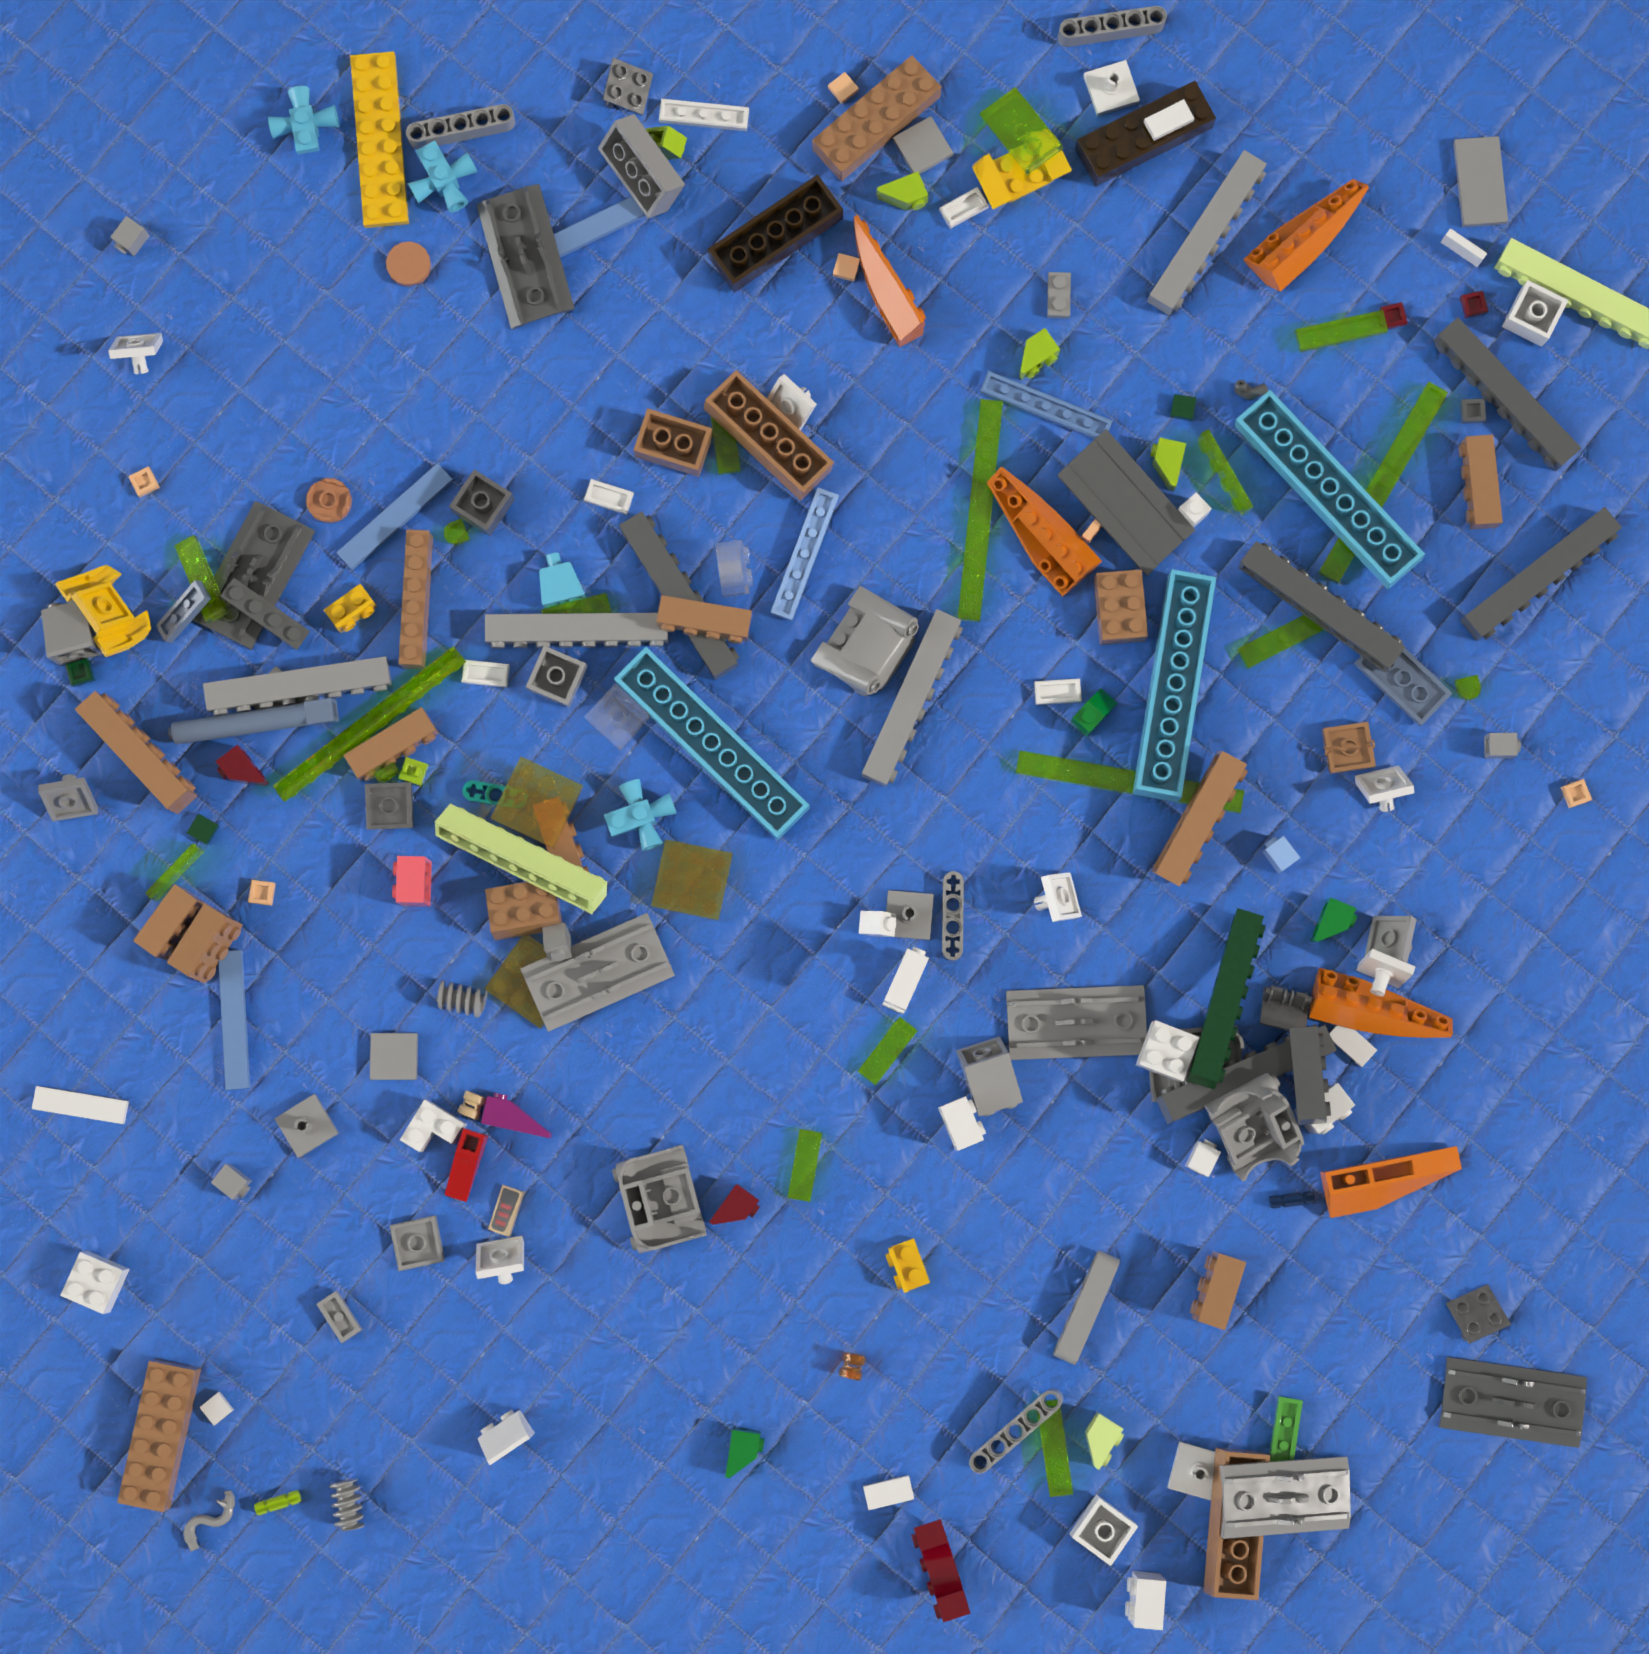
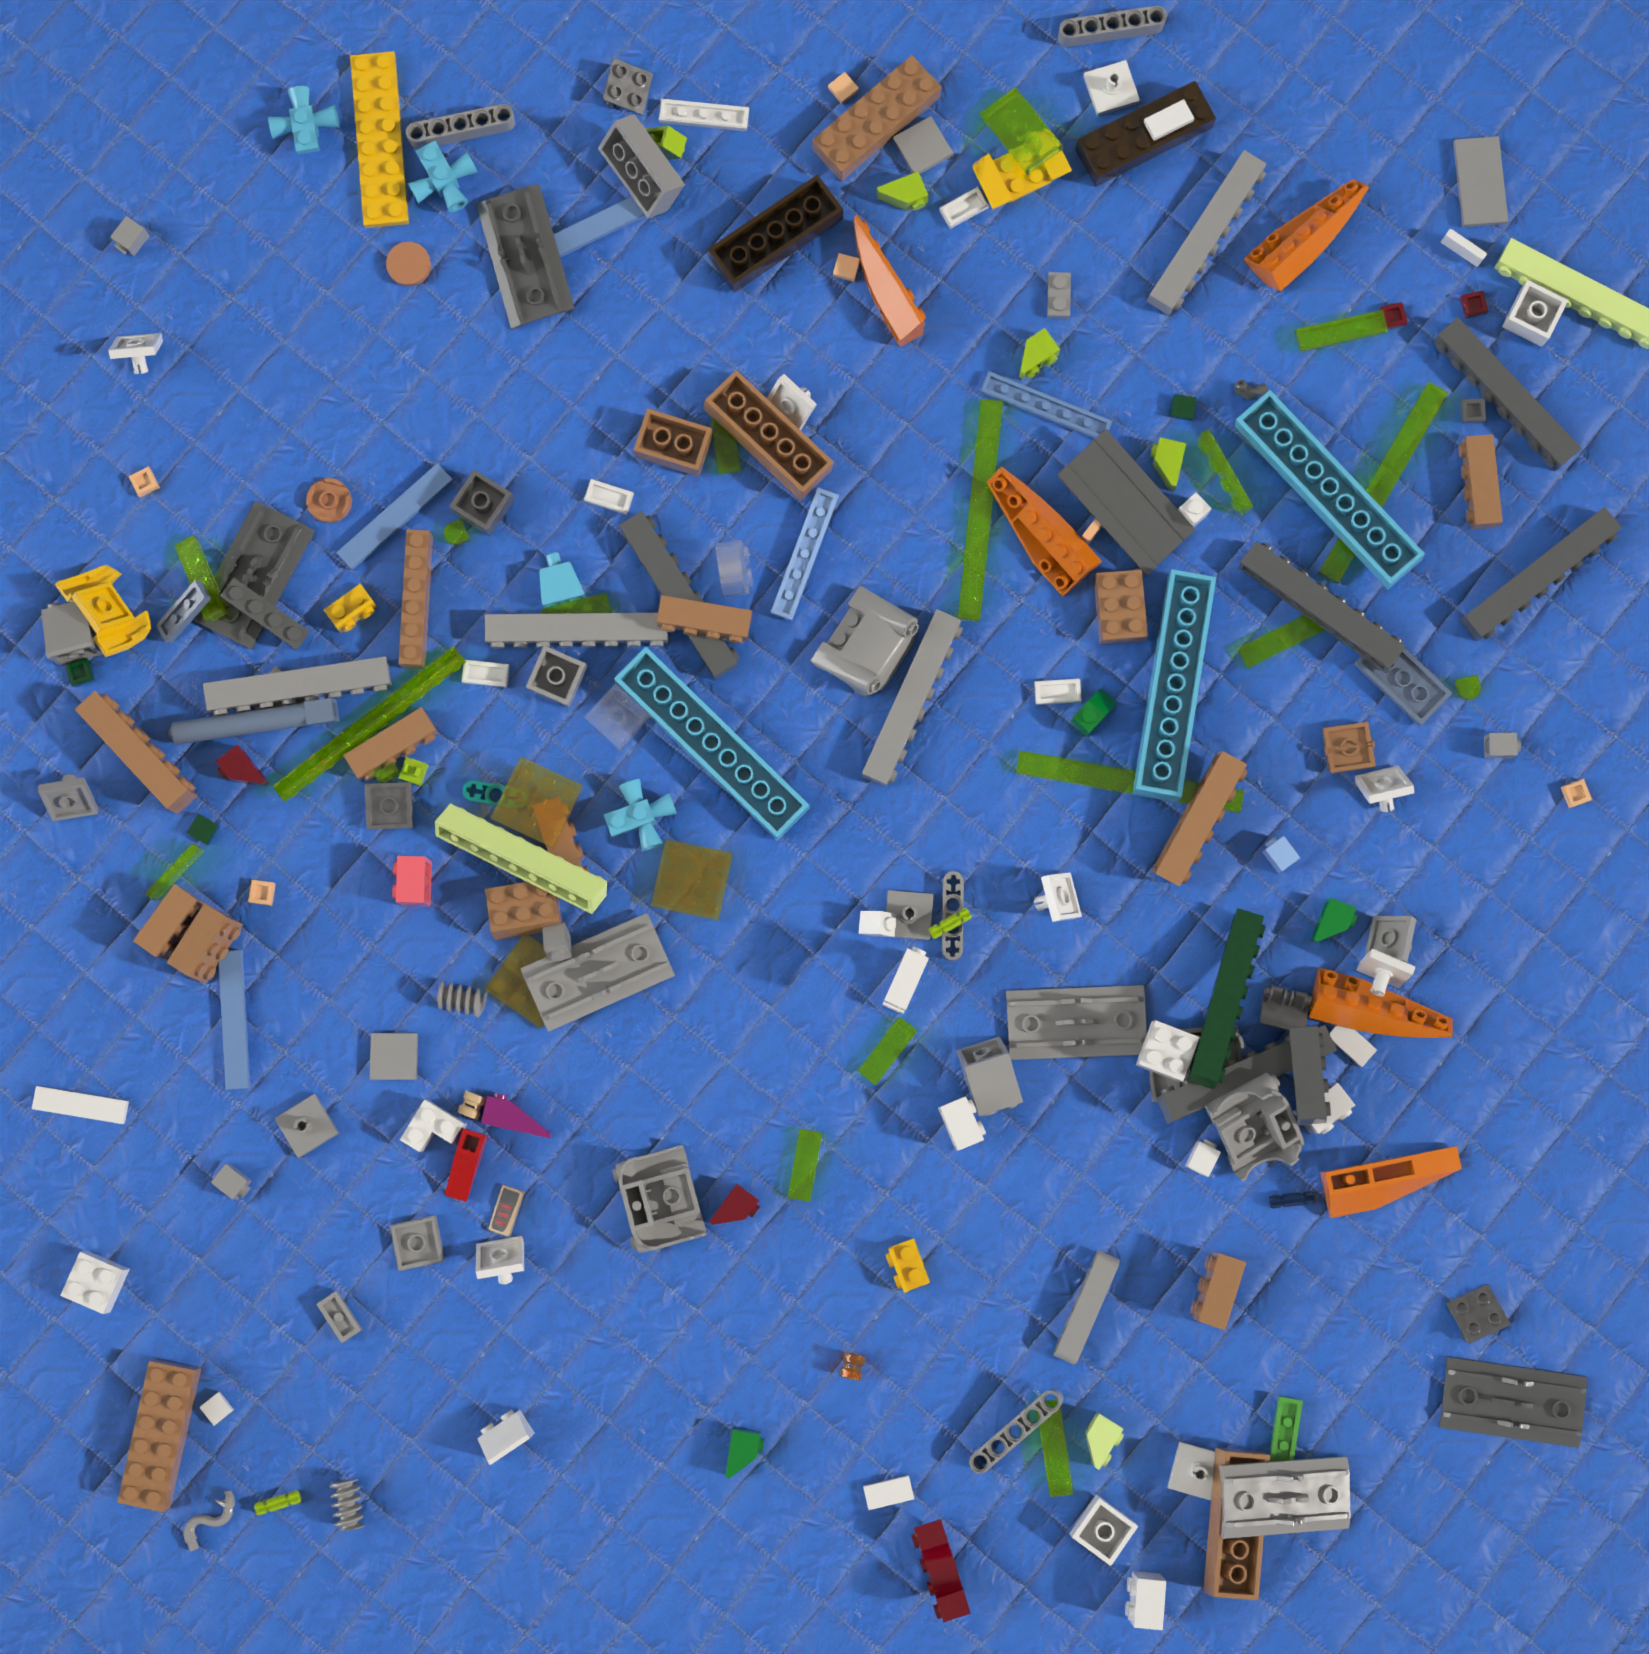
(950, 923): none -> lime axle

